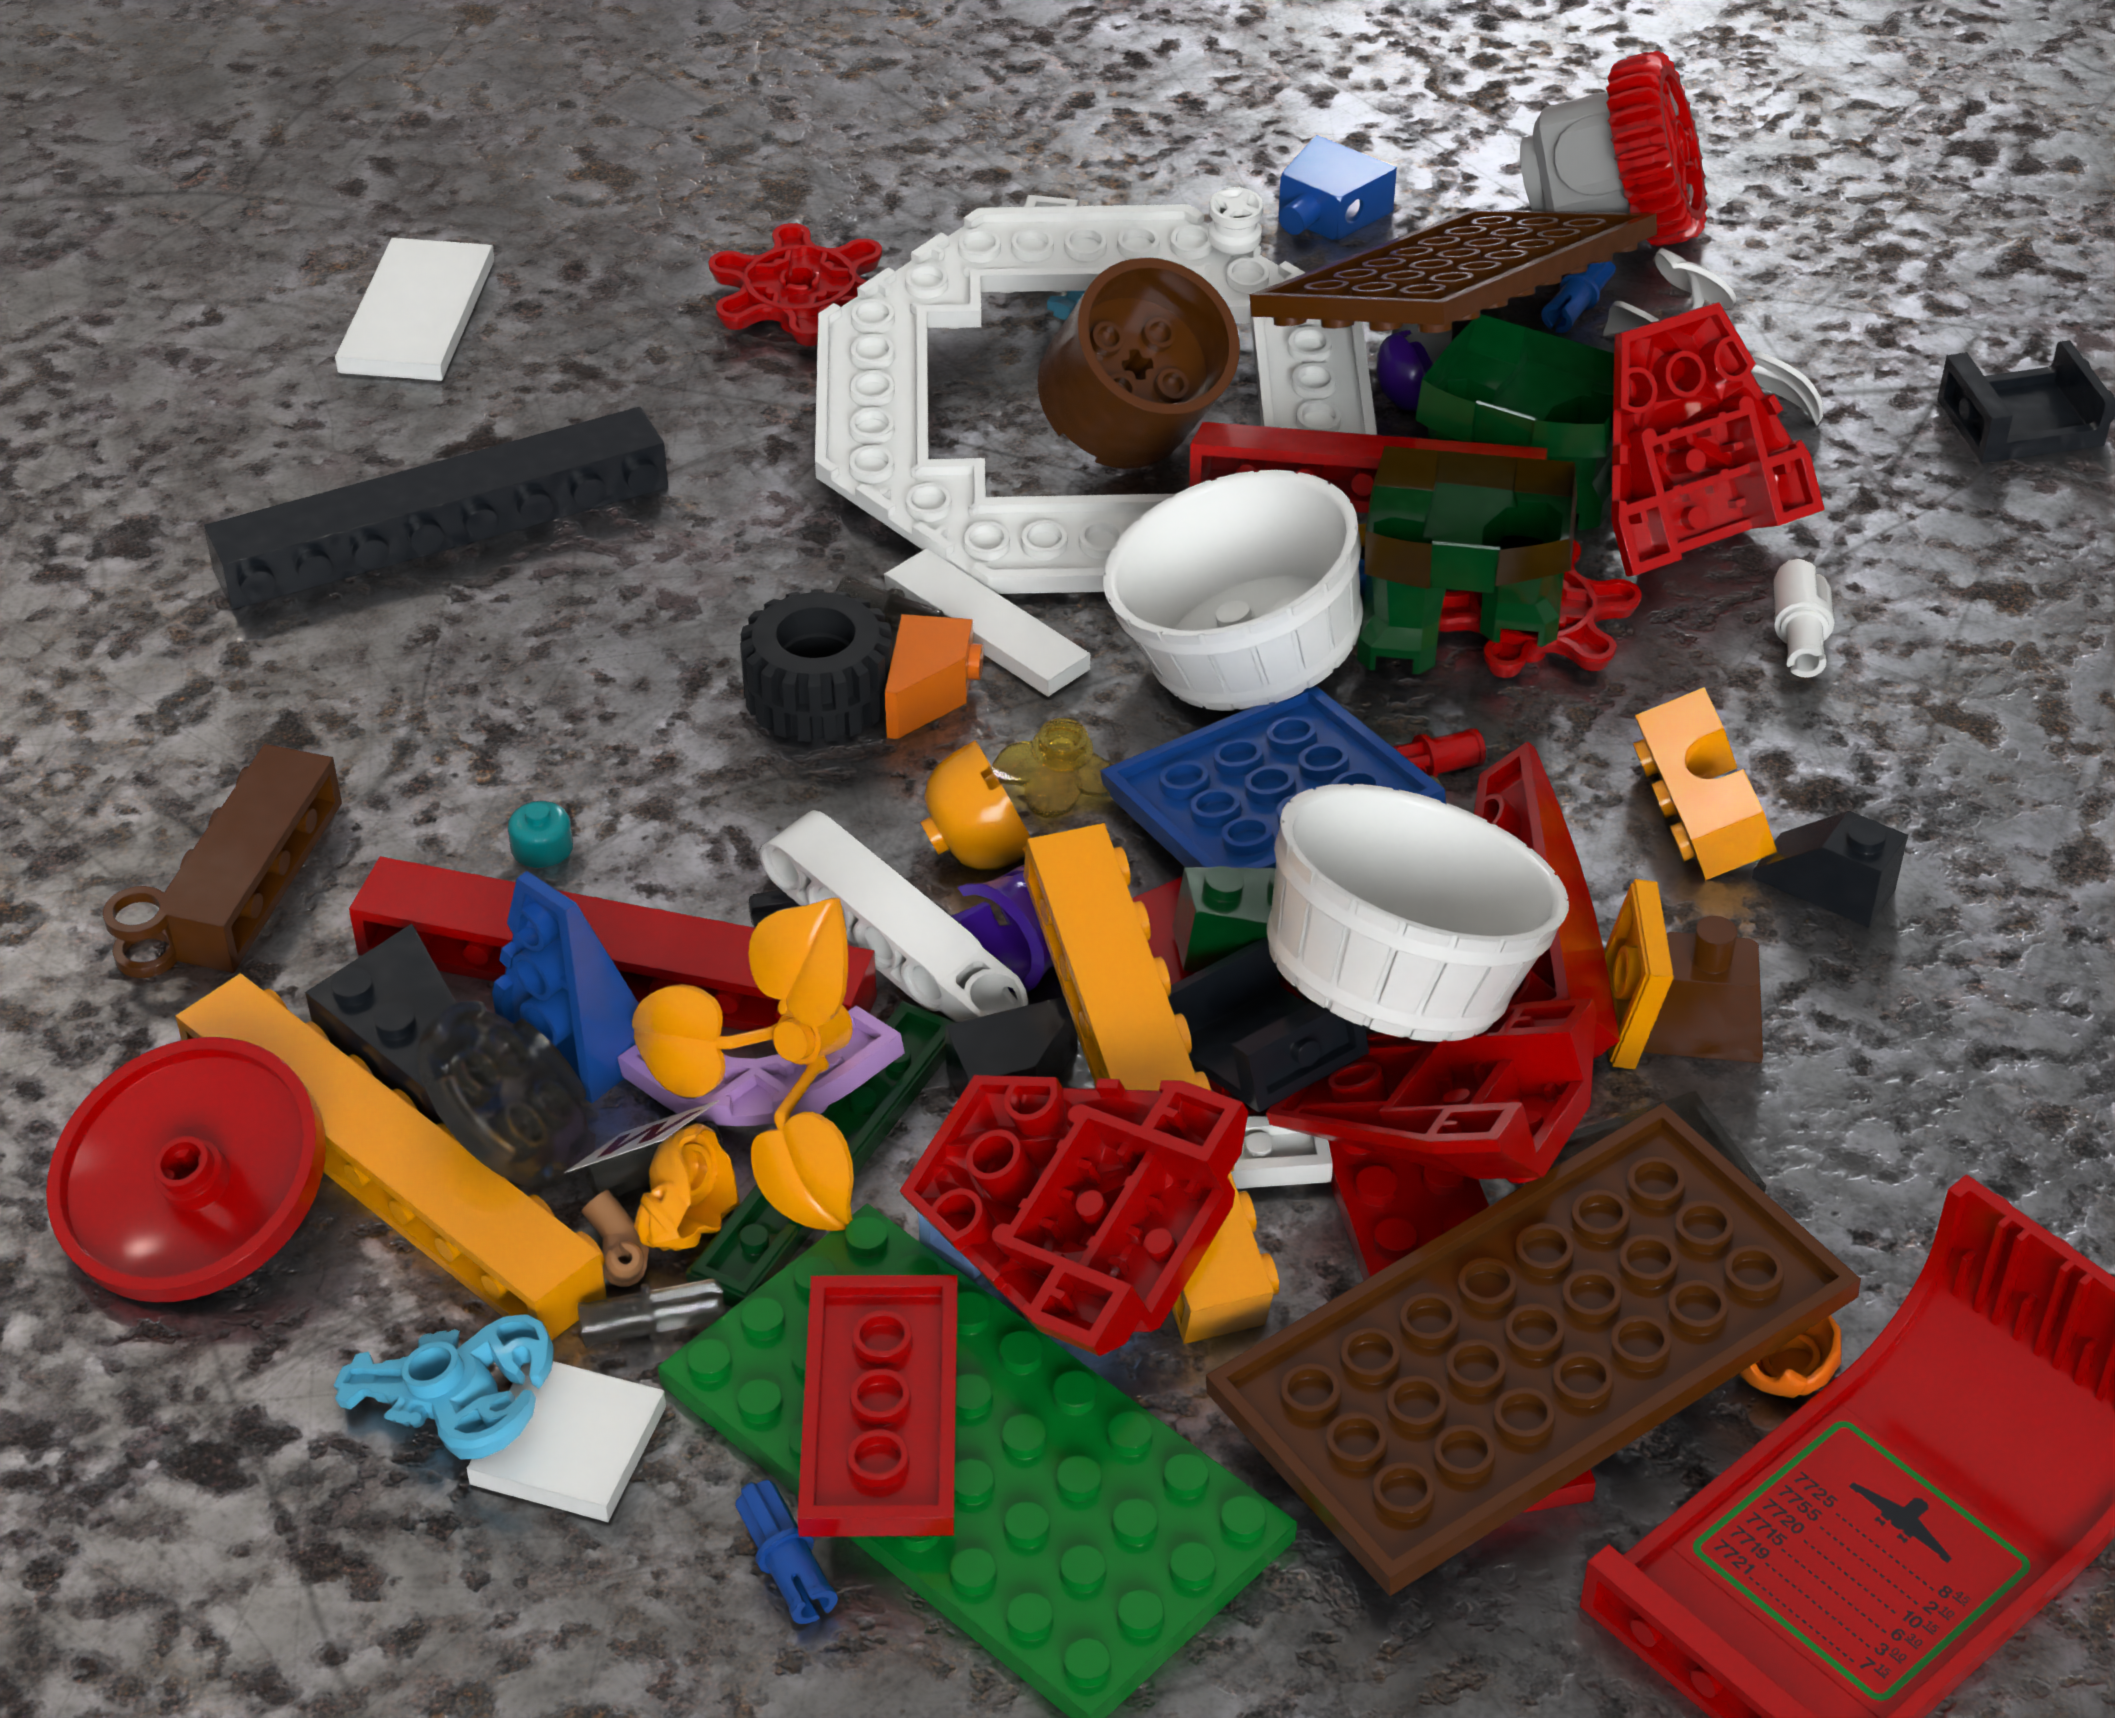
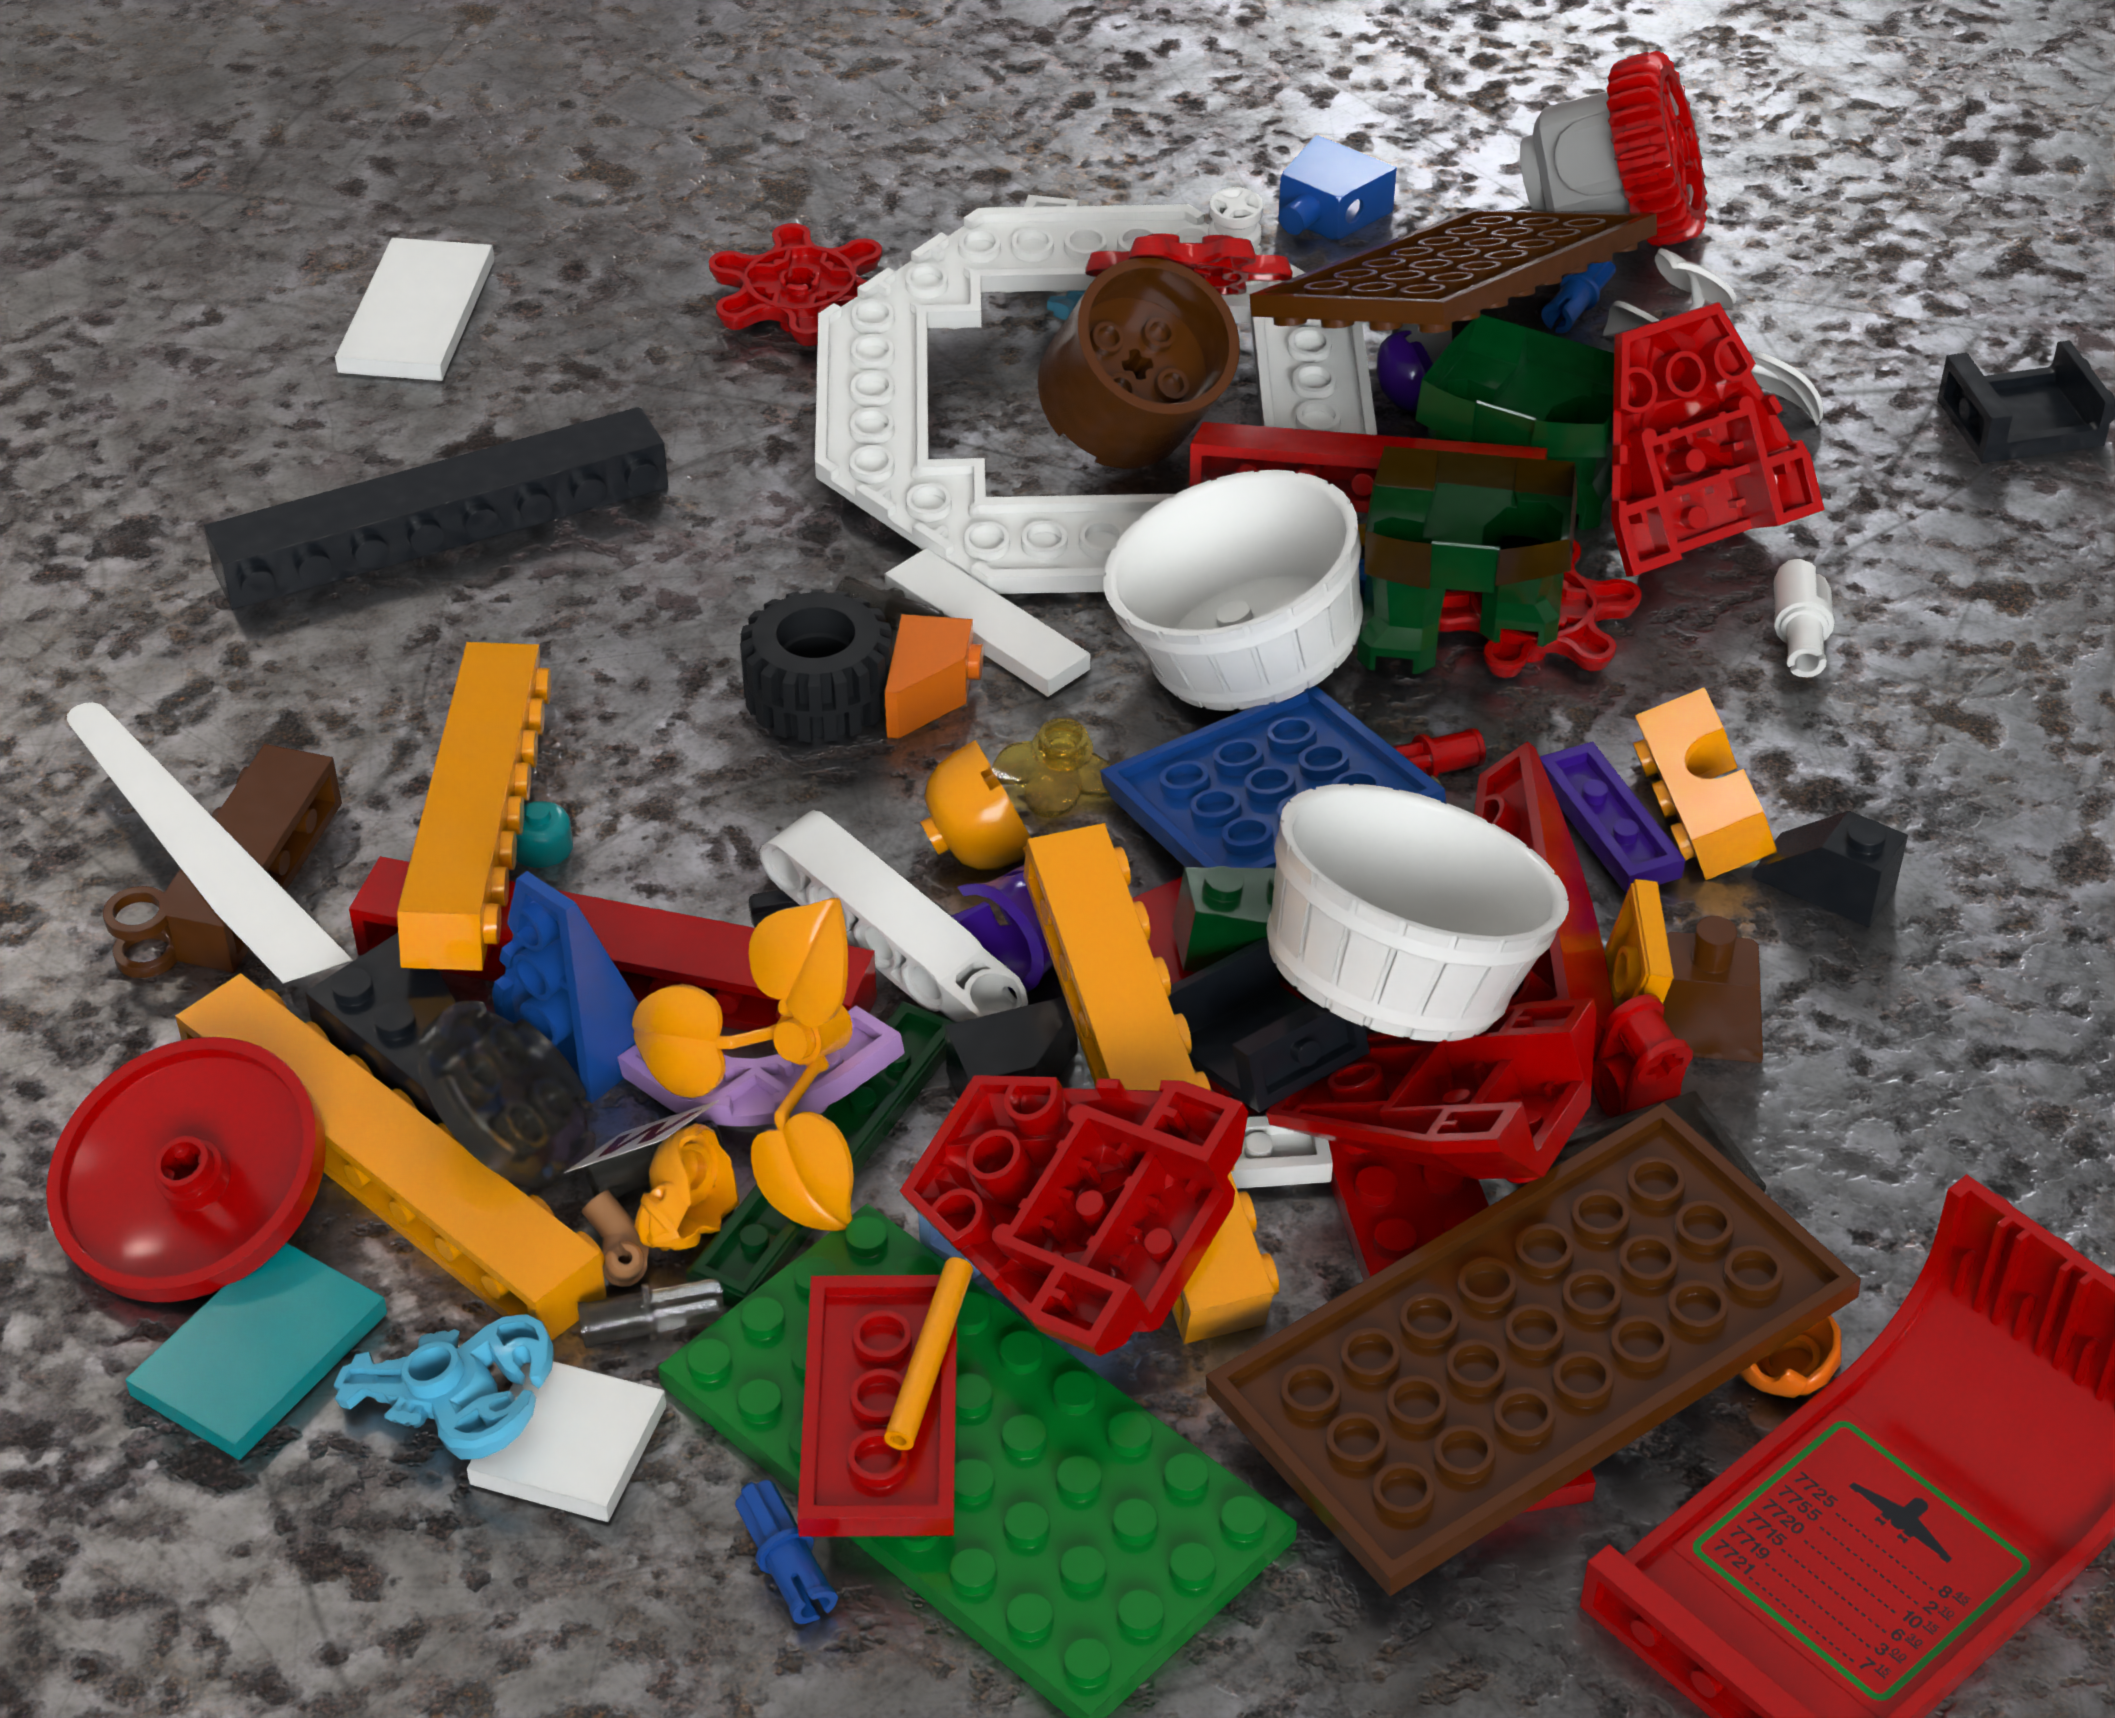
(208, 855): none -> white sticker
(256, 1350): none -> teal tile
(474, 809): none -> light orange brick
(928, 1354): none -> light orange piece
(1219, 259): none -> red plate
(1611, 817): none -> dark purple plate
(1638, 1058): none -> red piece

